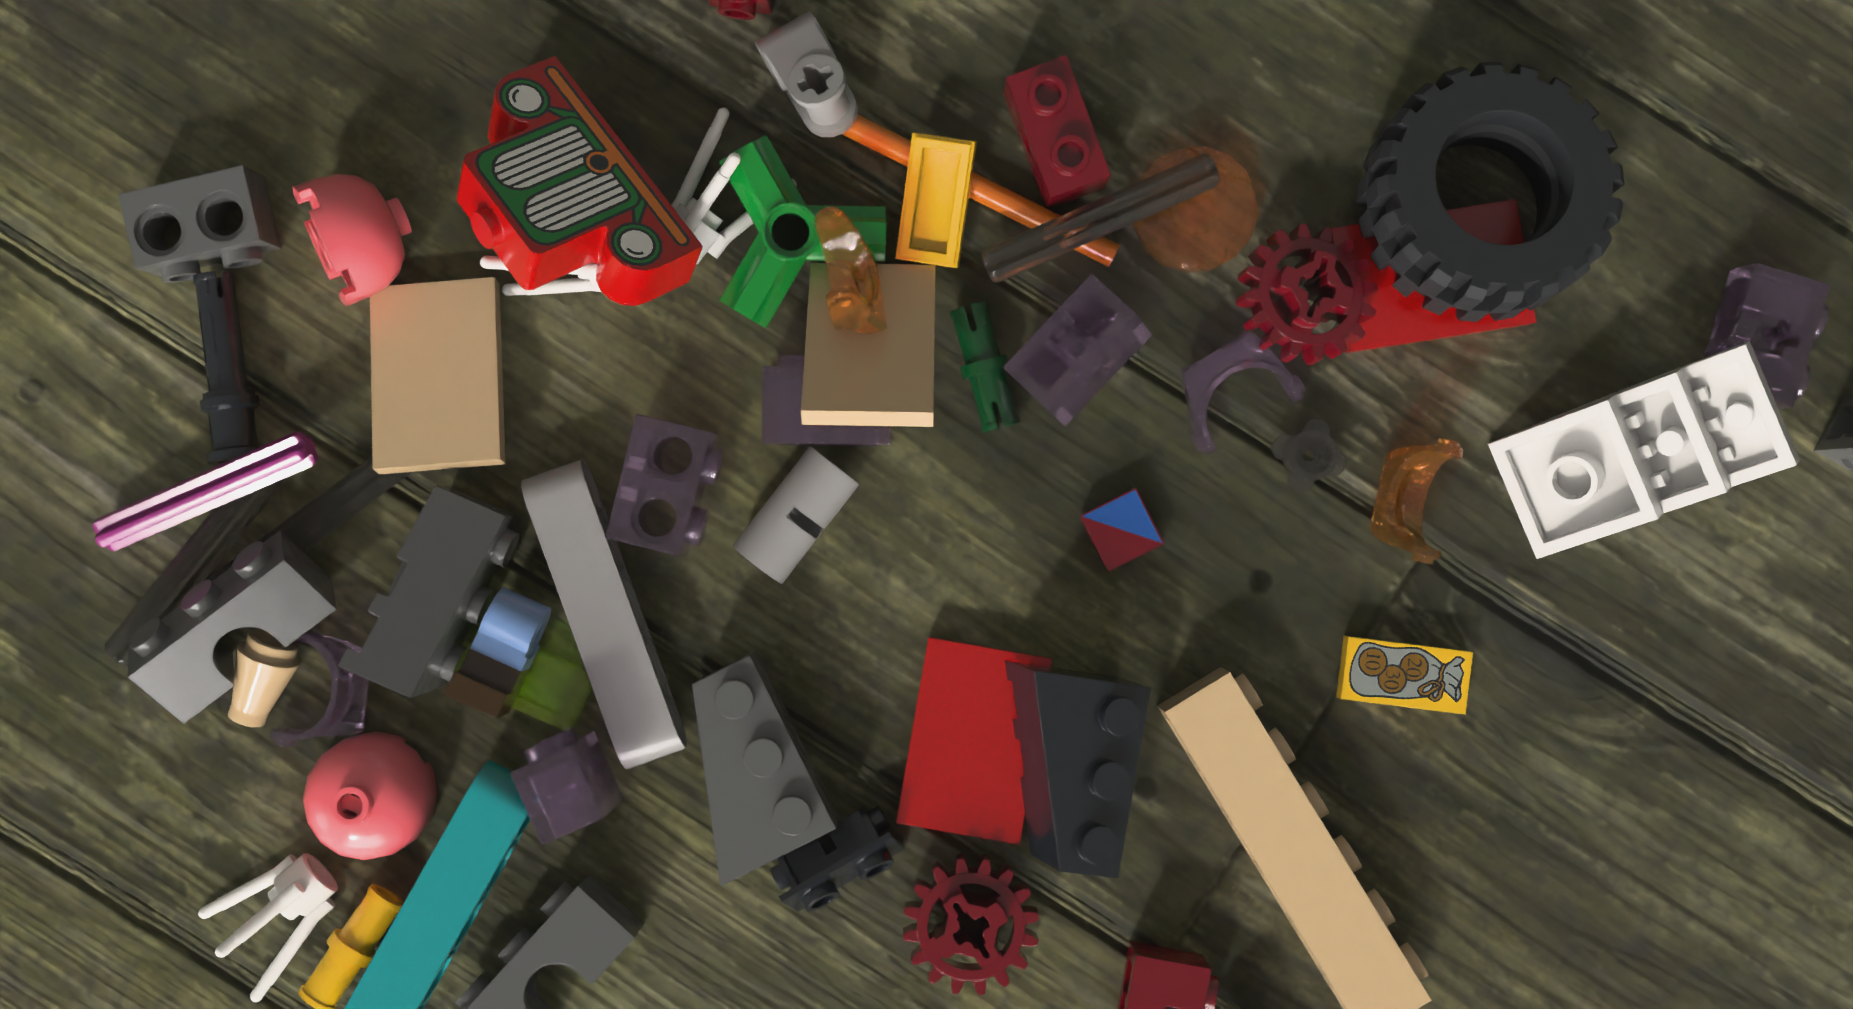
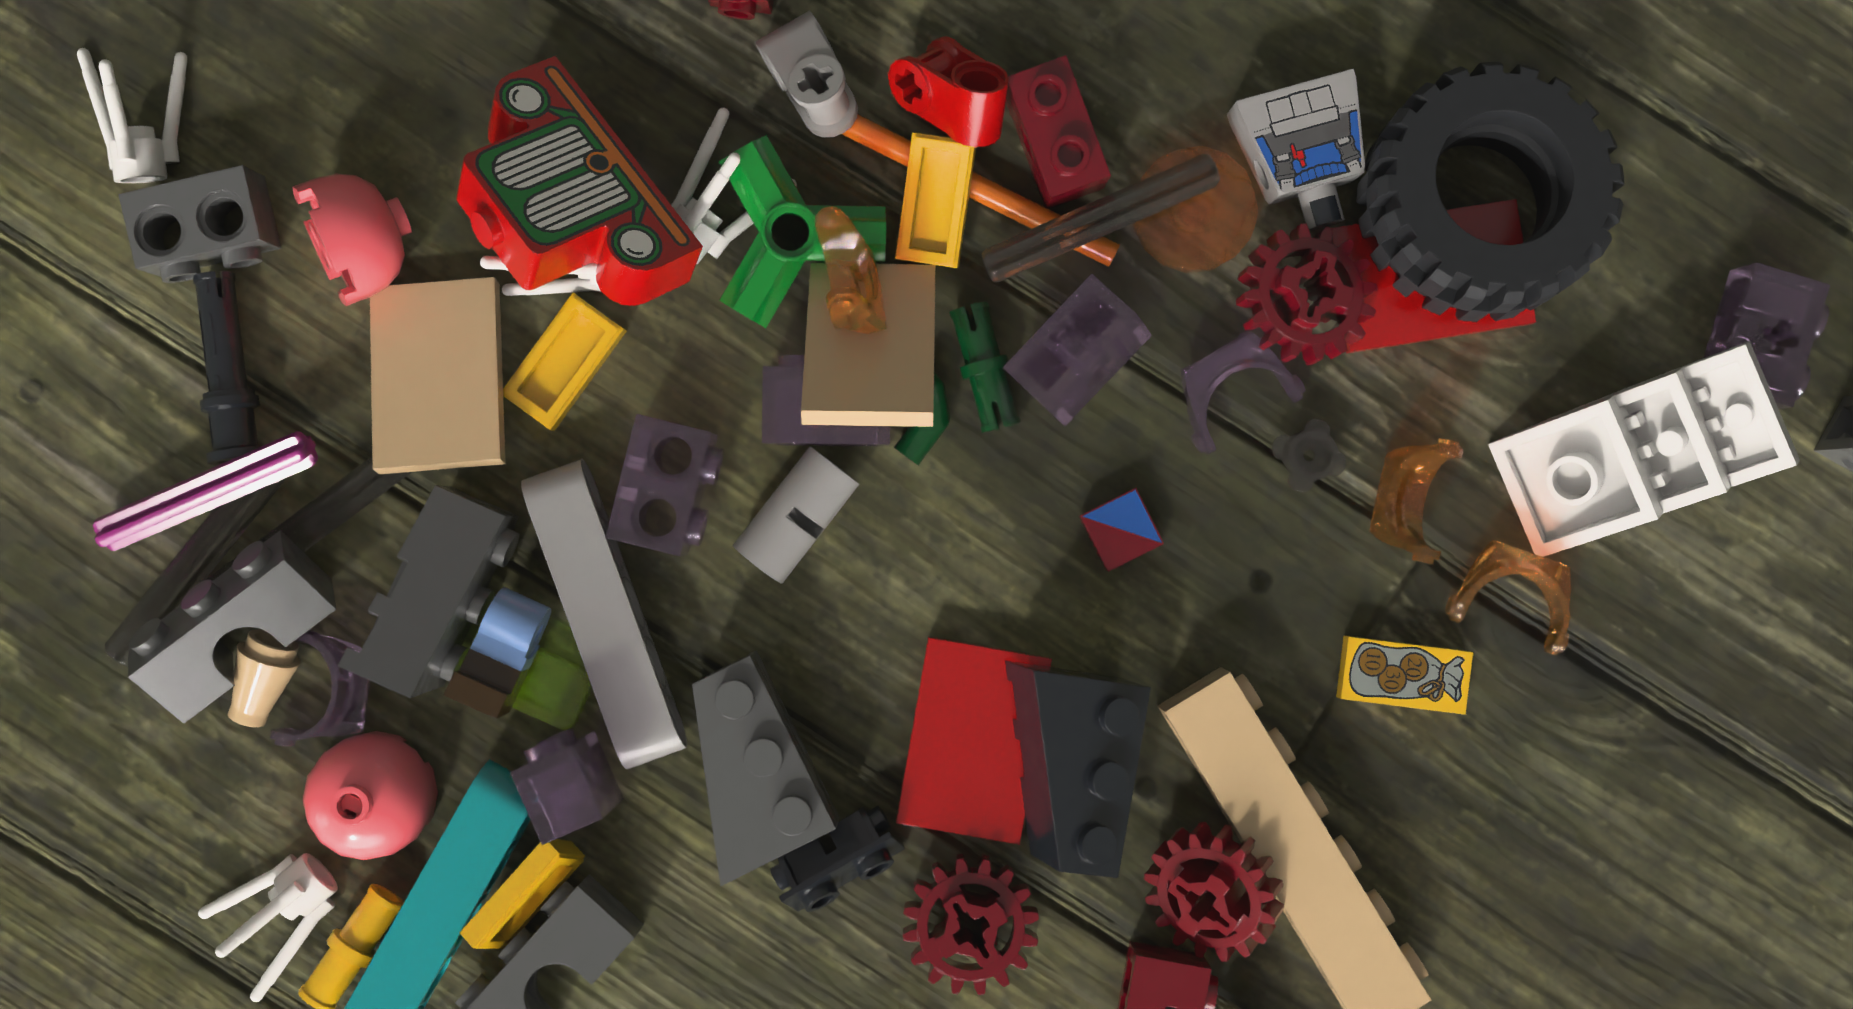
(134, 150): none -> white plant
(522, 895): none -> yellow tile
(563, 362): none -> yellow tile
(918, 440): none -> dark green arm
(953, 91): none -> red piece
(1214, 891): none -> dark red gear
(1303, 143): none -> torso
(1504, 560): none -> clear orange helmet

